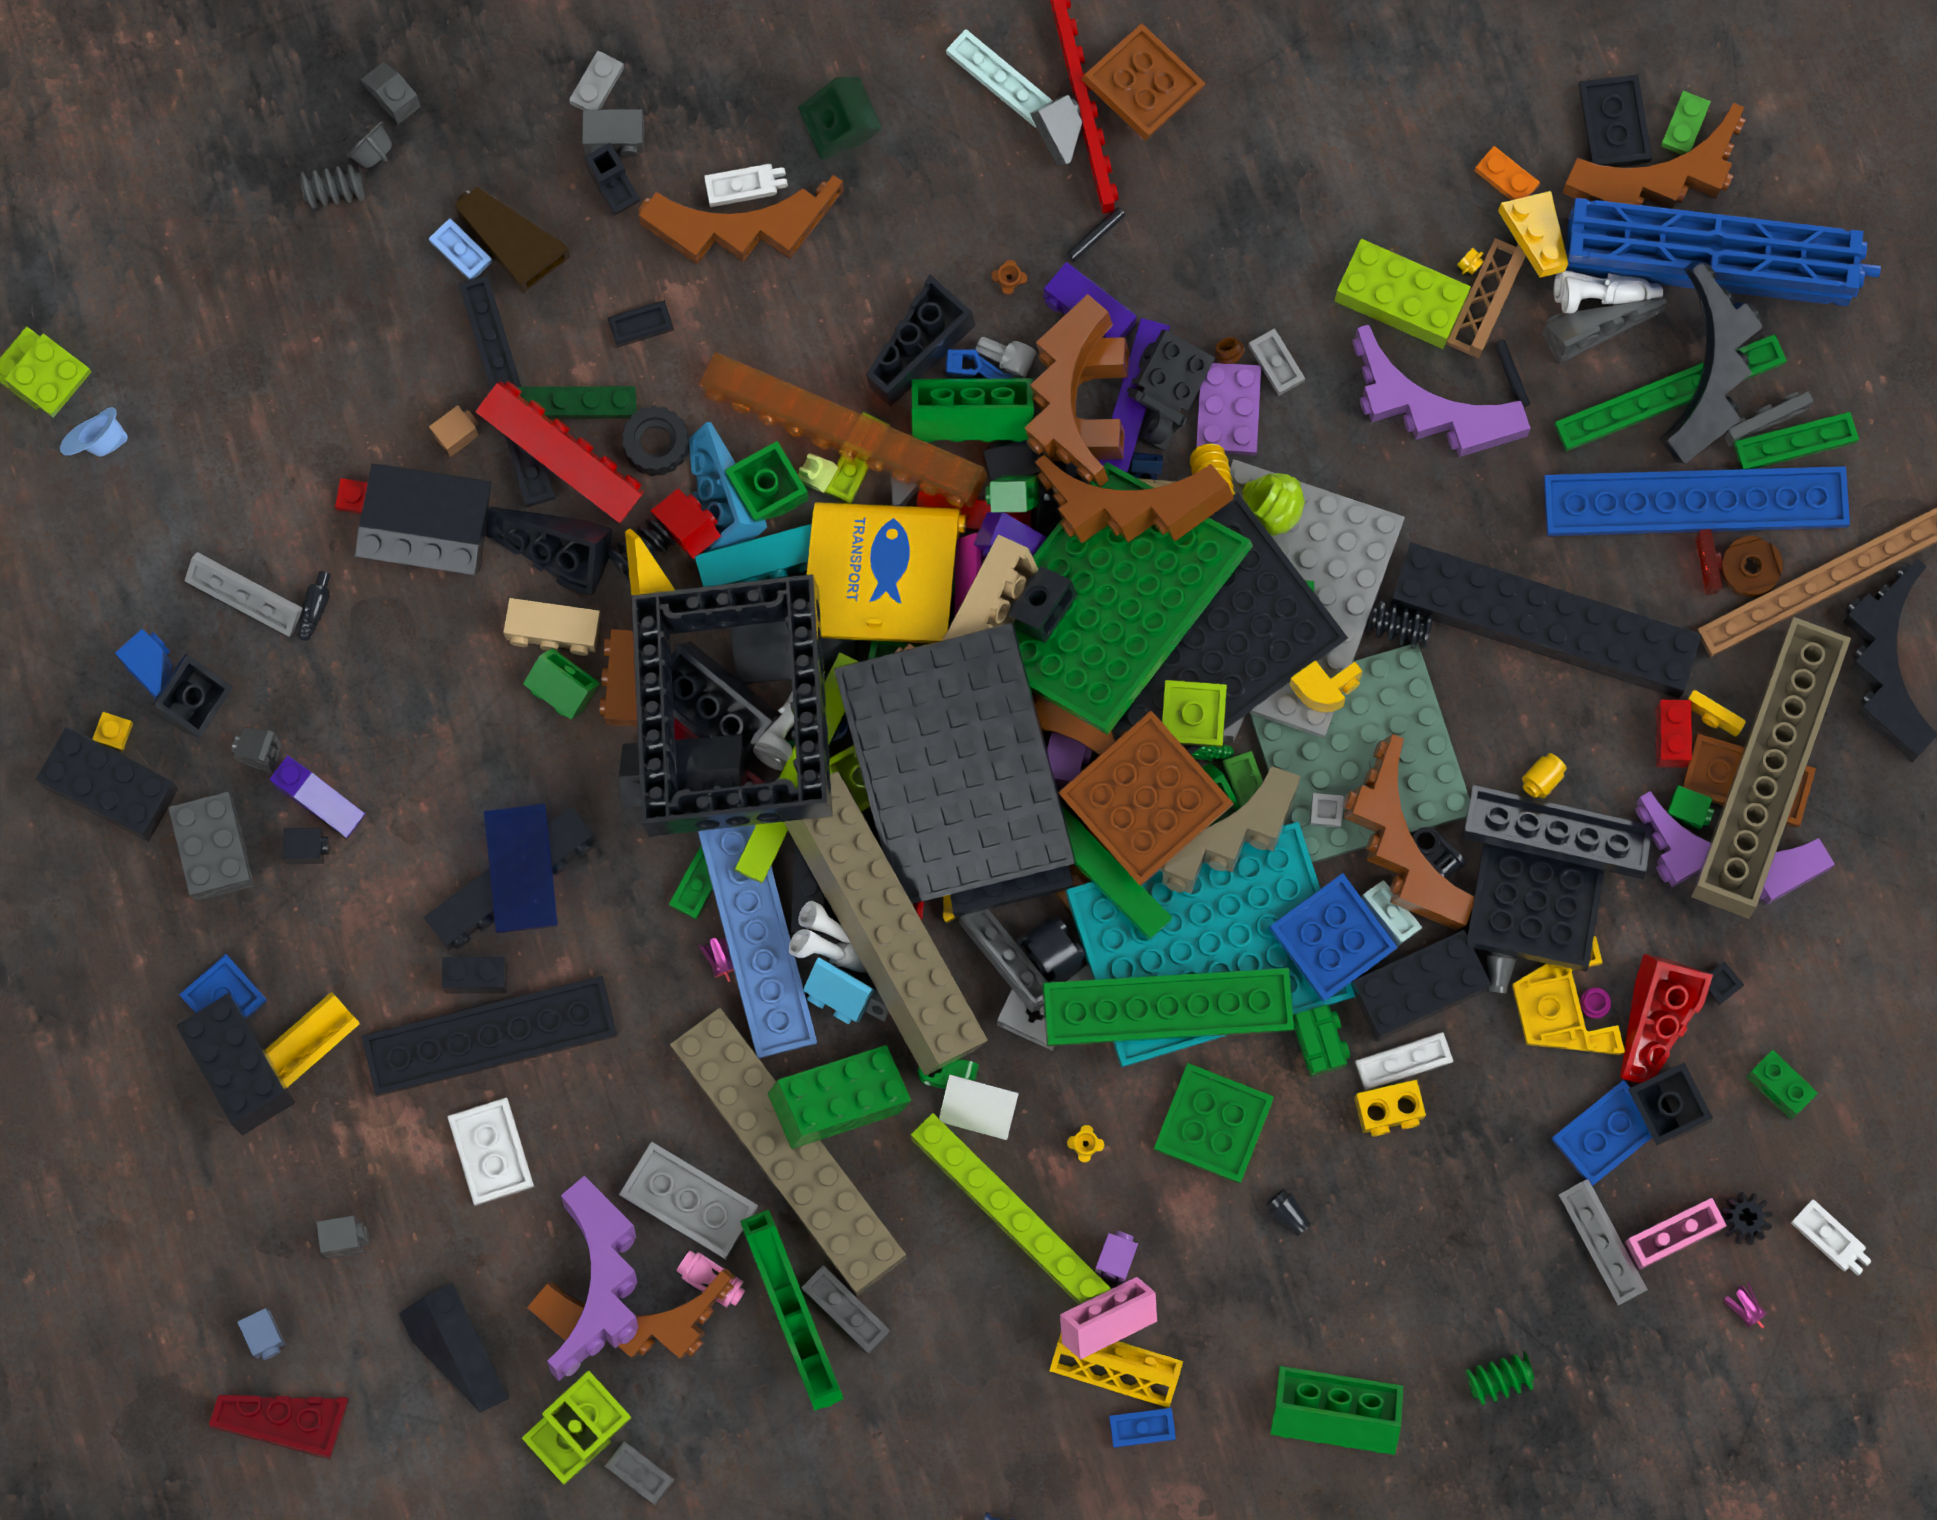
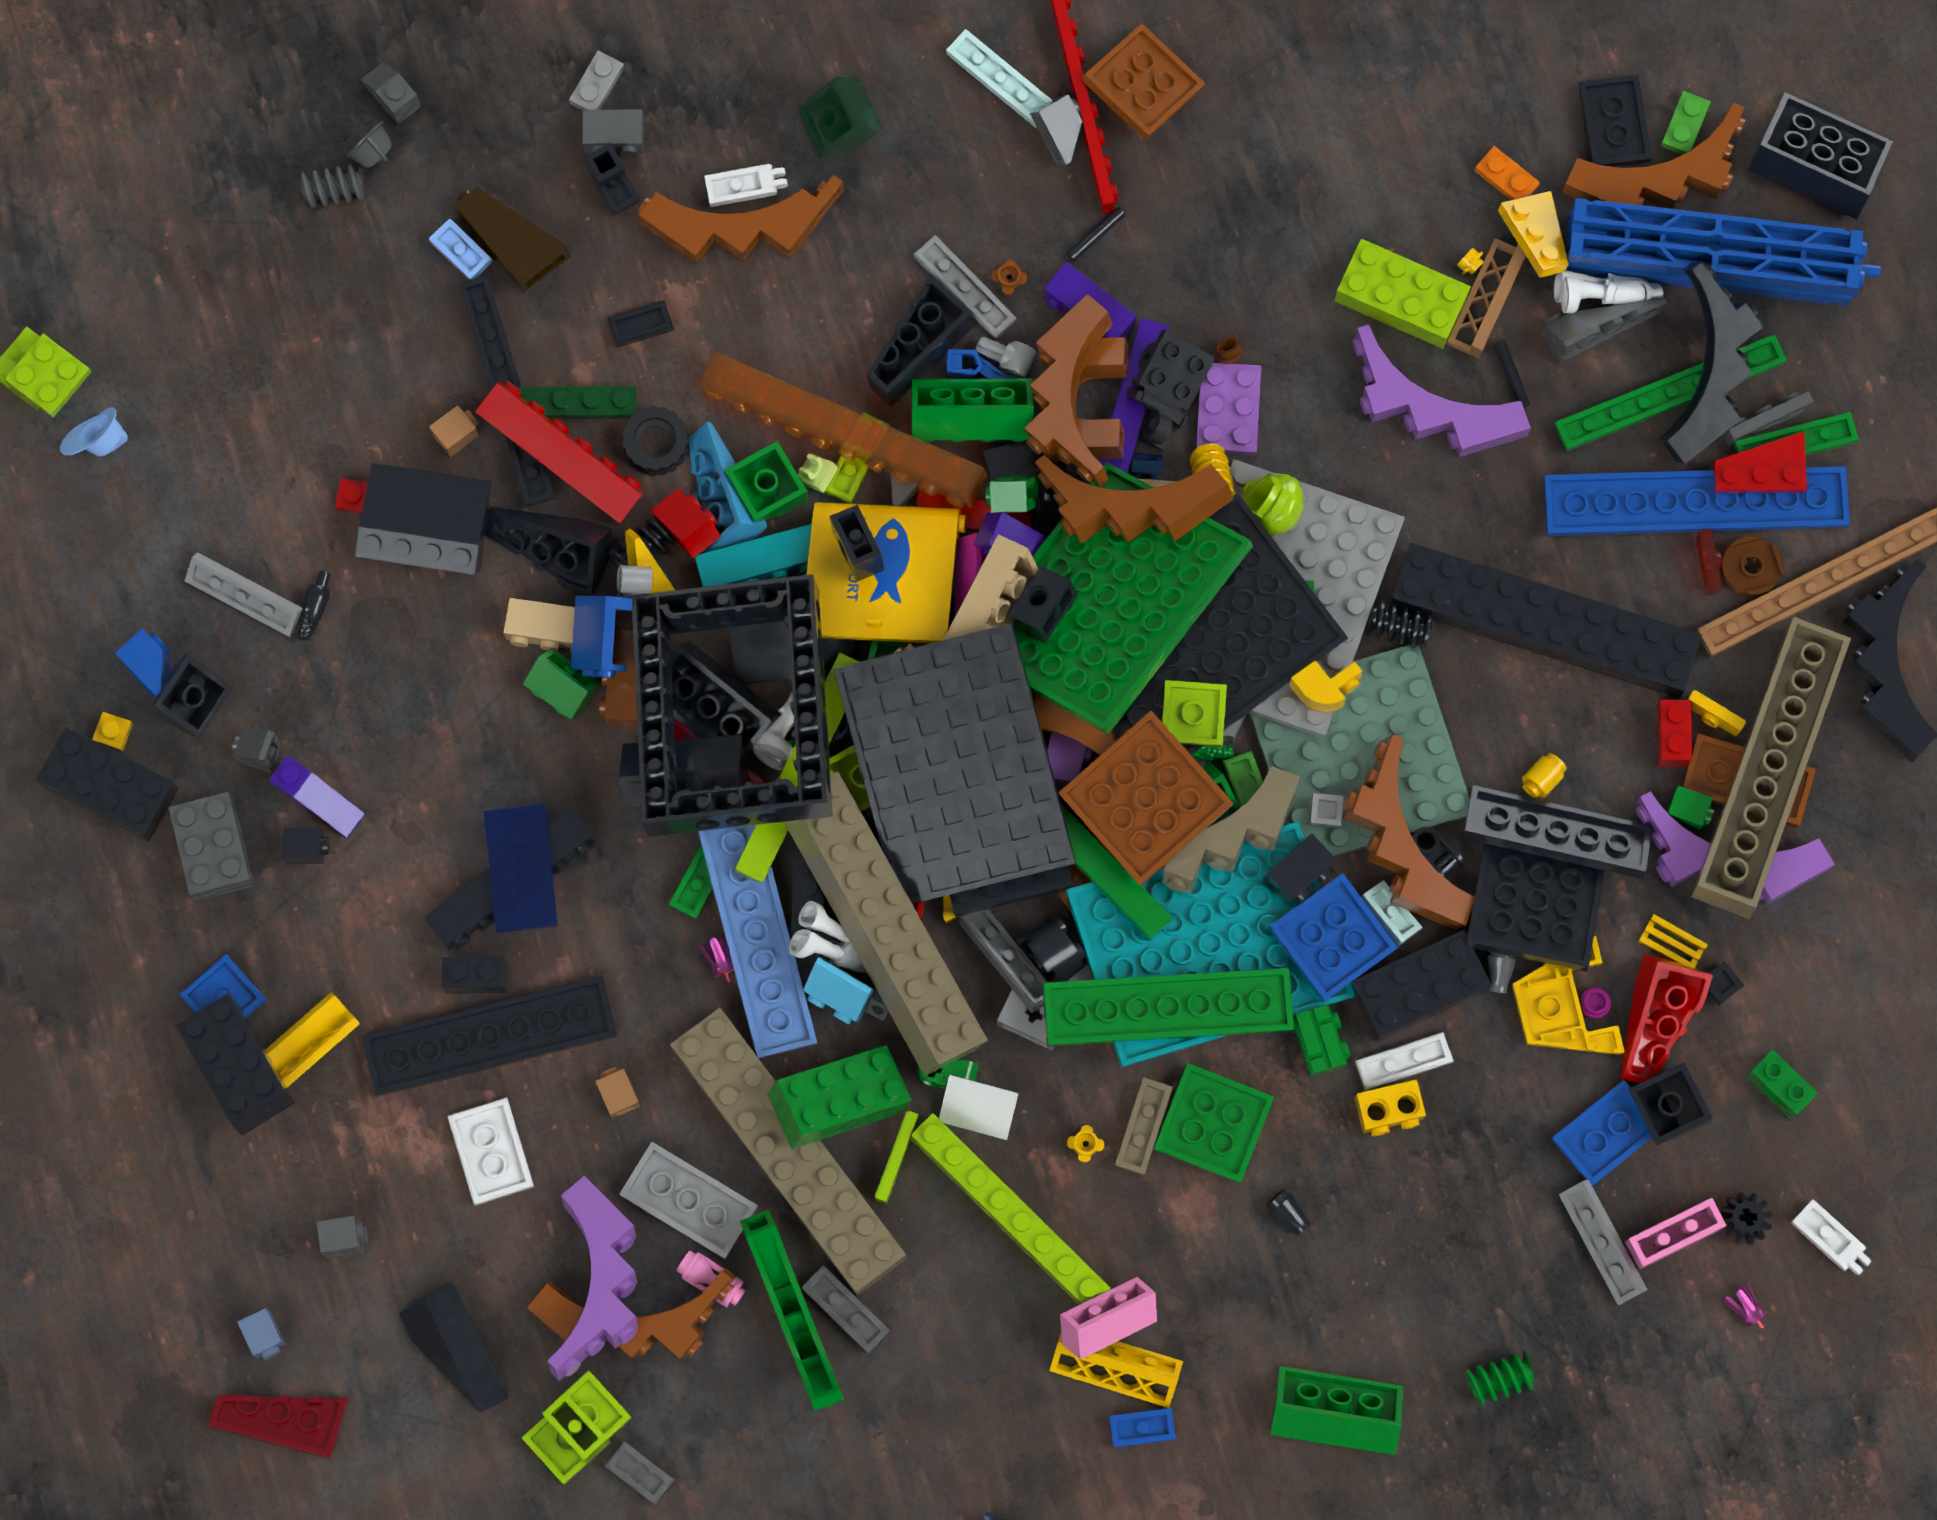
(595, 634): none -> blue panel
(617, 1092): none -> medium nougat brick
(633, 580): none -> light grey axle
(857, 543): none -> black brick
(896, 1157): none -> lime tile
(965, 286): none -> light grey tile
(1116, 1257): medium lavender brick -> none
(1143, 1126): none -> dark tan plate
(1276, 362): light grey plate -> none
(1300, 869): none -> black brick
(1655, 920): none -> yellow tile
(1764, 469): none -> red wing
(1821, 155): none -> black slope

